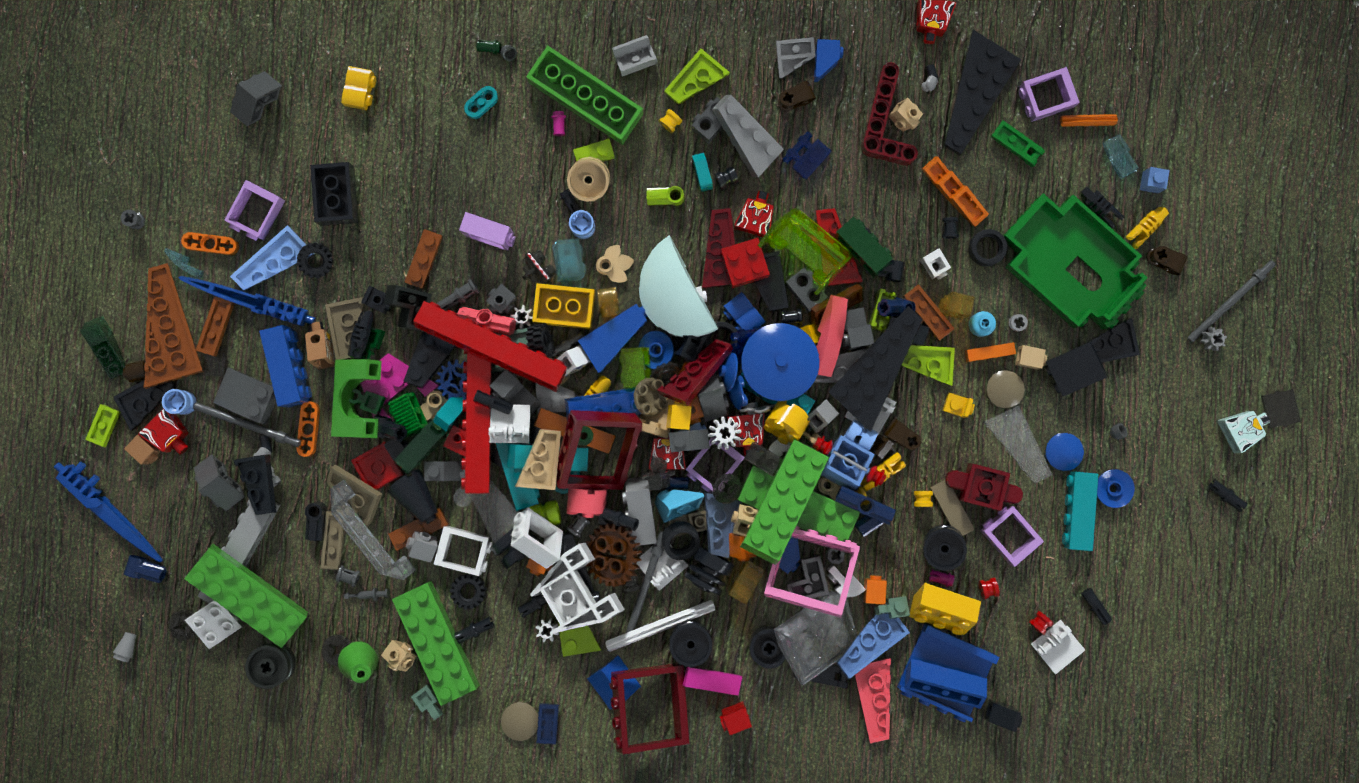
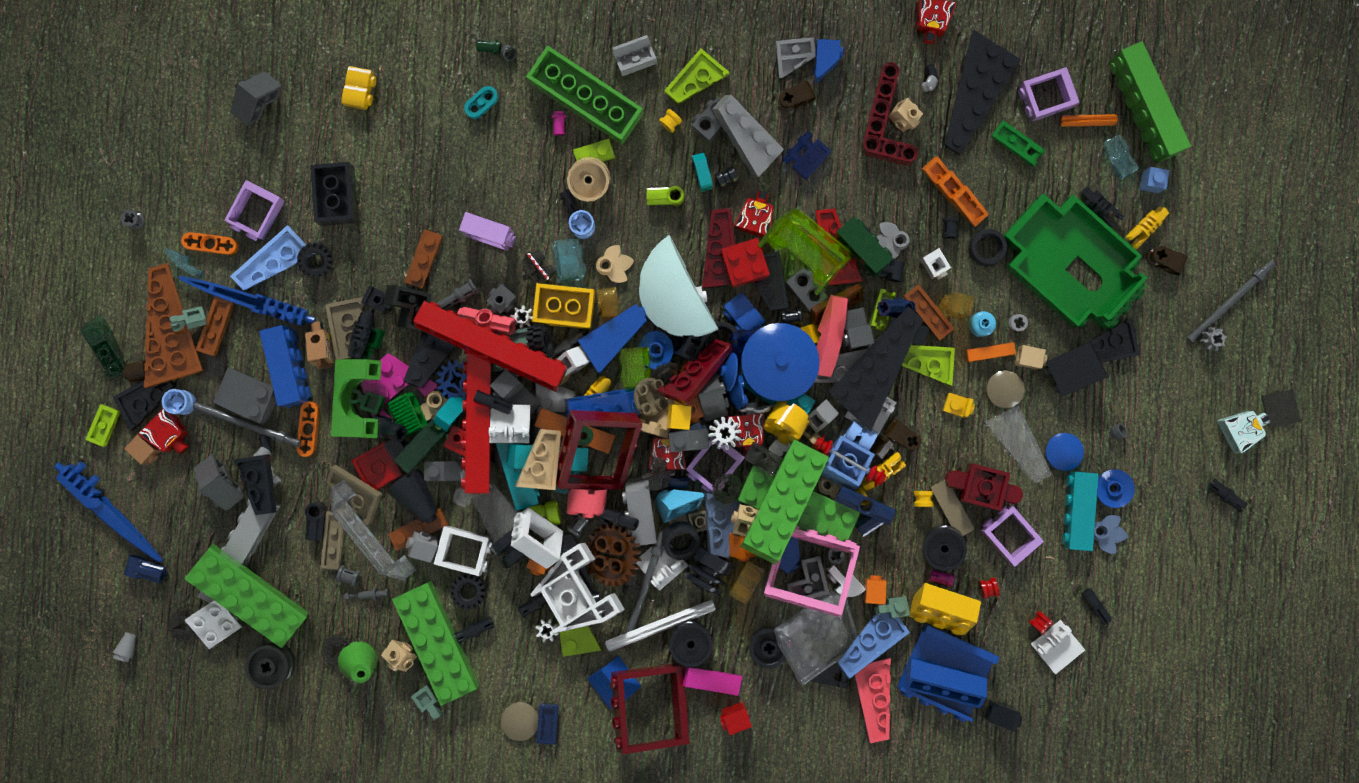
(191, 318): none -> sand green plate
(888, 238): none -> light grey plate
(1110, 533): none -> sand blue plate
(1149, 103): none -> bright green brick

